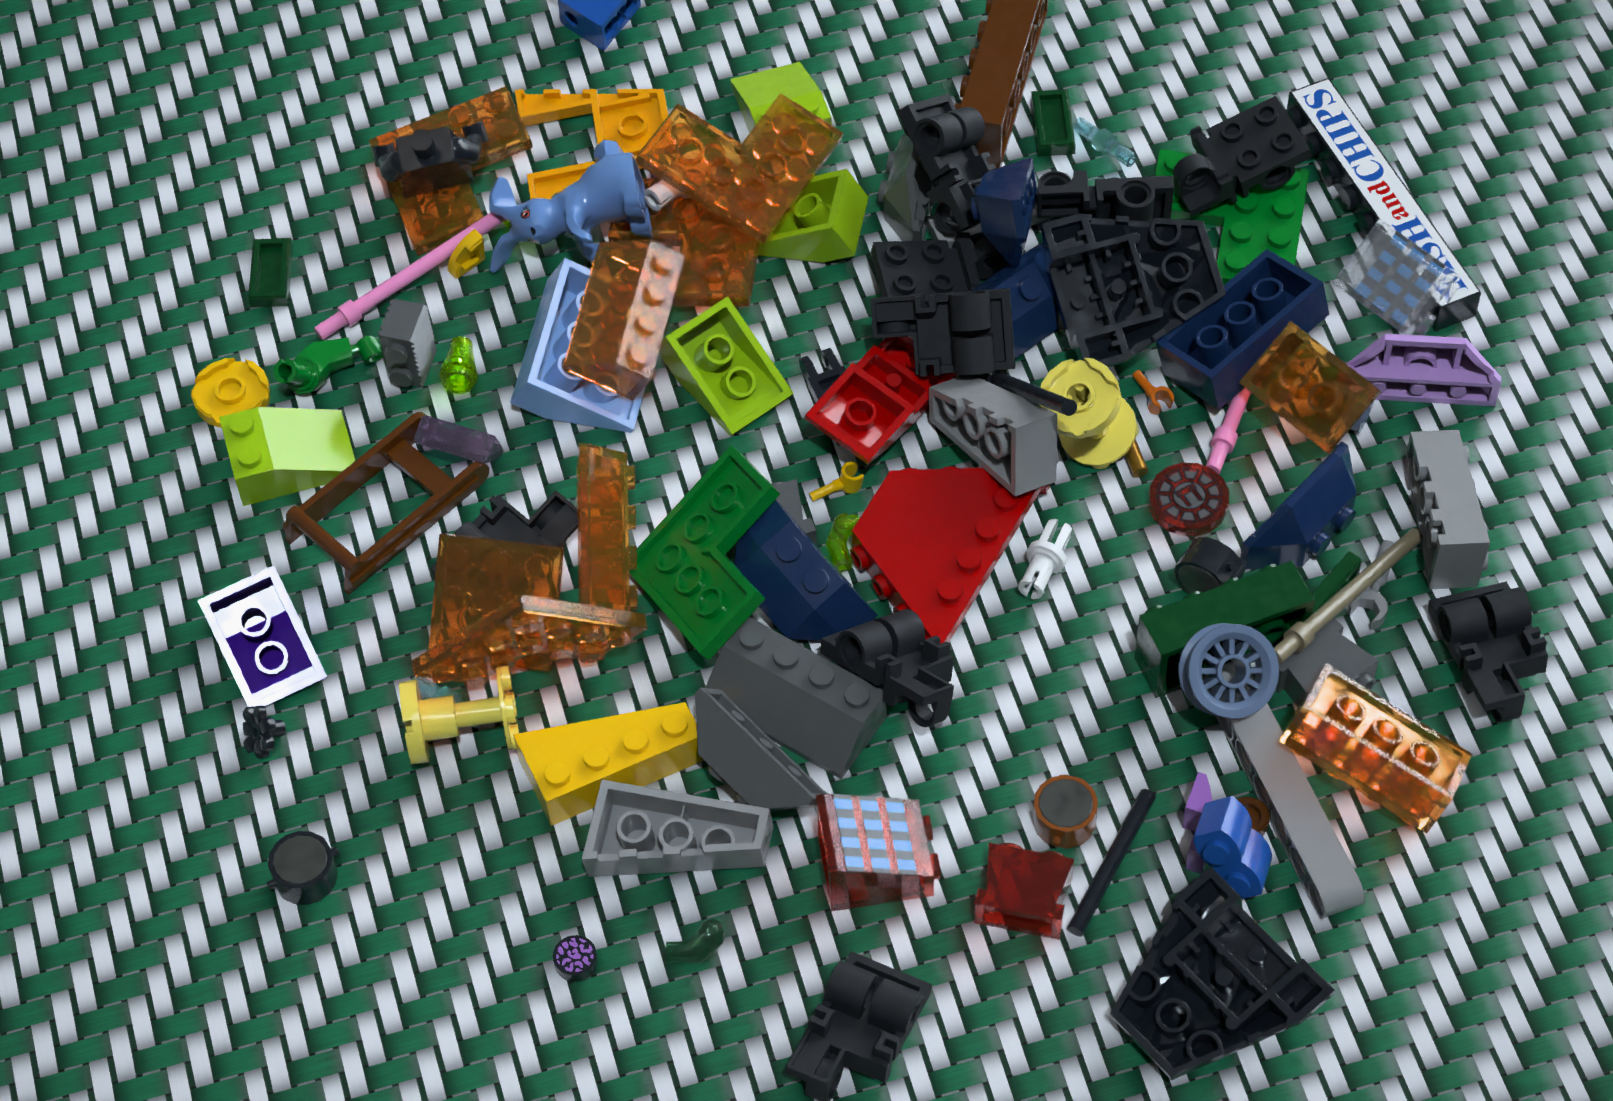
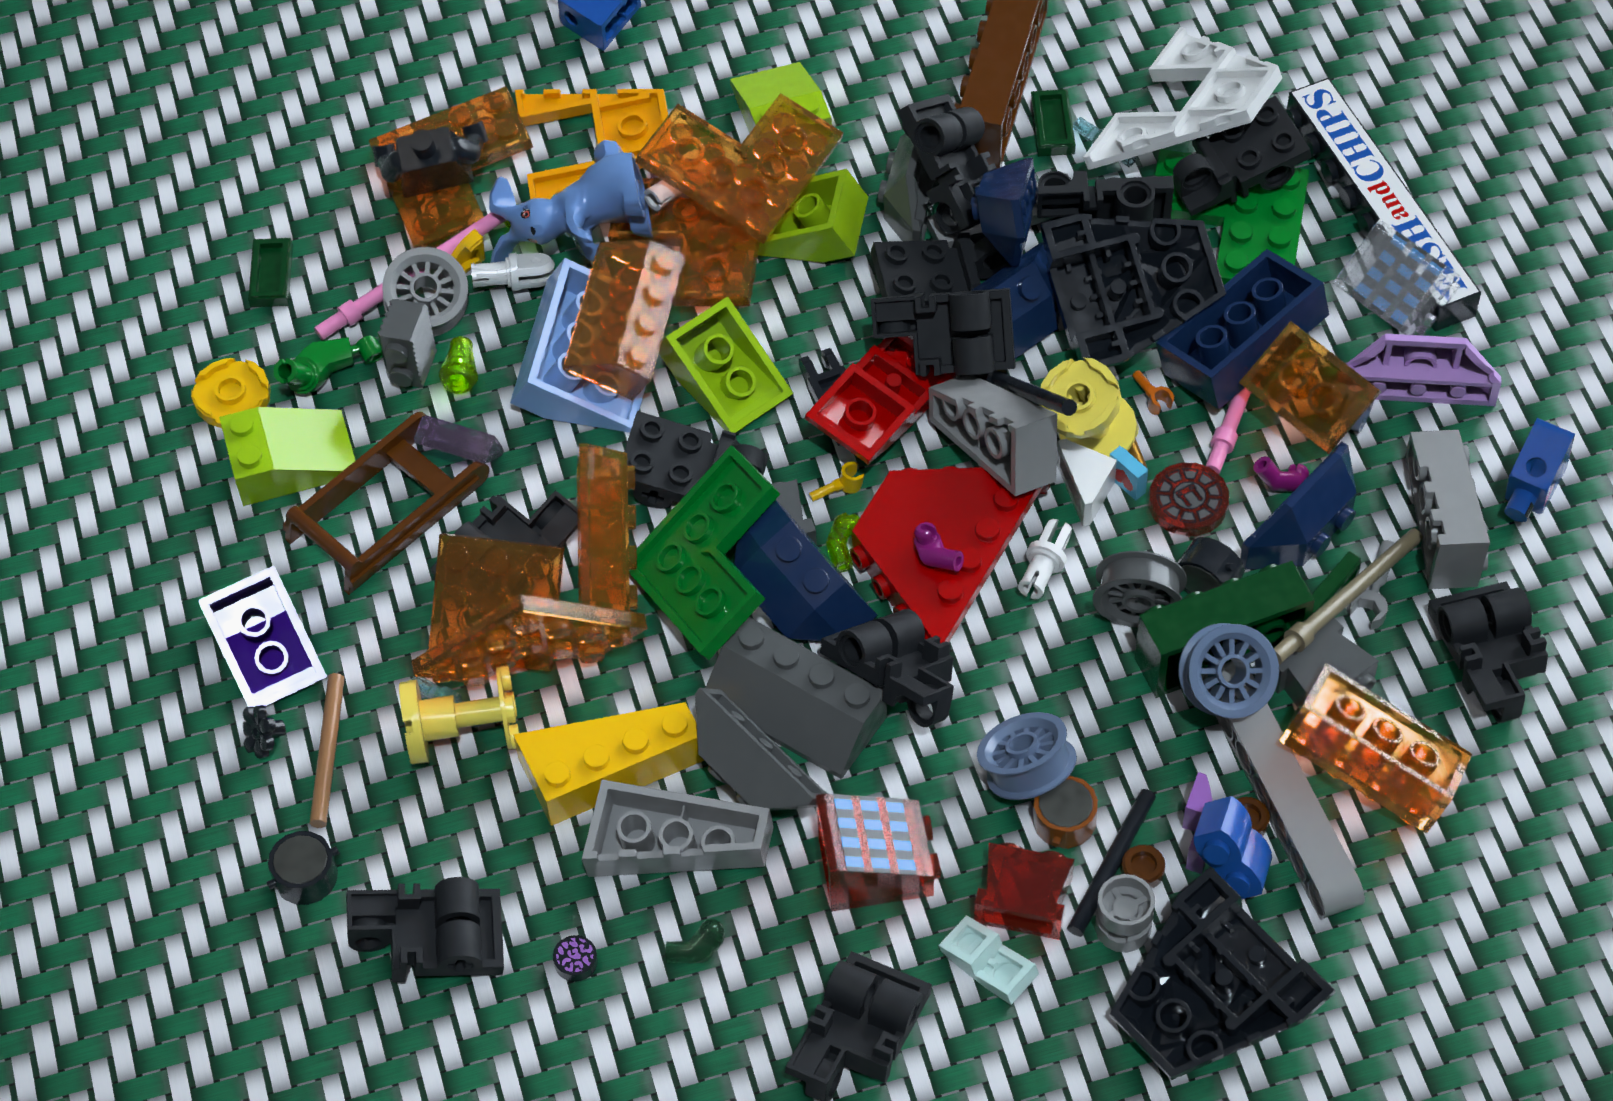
(327, 750): none -> medium nougat bar
(436, 930): none -> black plate
(444, 264): none -> light grey wheel
(517, 271): none -> white arm
(675, 457): none -> black plate
(932, 551): none -> magenta arm
(987, 960): none -> light aqua slope
(1026, 756): none -> sand blue wheel
(1086, 476): none -> white slope
(1124, 913): none -> light grey wheel
(1130, 473): none -> medium azure tile
(1134, 583): none -> dark grey wheel
(1144, 863): none -> reddish brown tile
(1228, 97): none -> white wing
(1280, 480): none -> magenta arm
(1538, 470): none -> blue torso

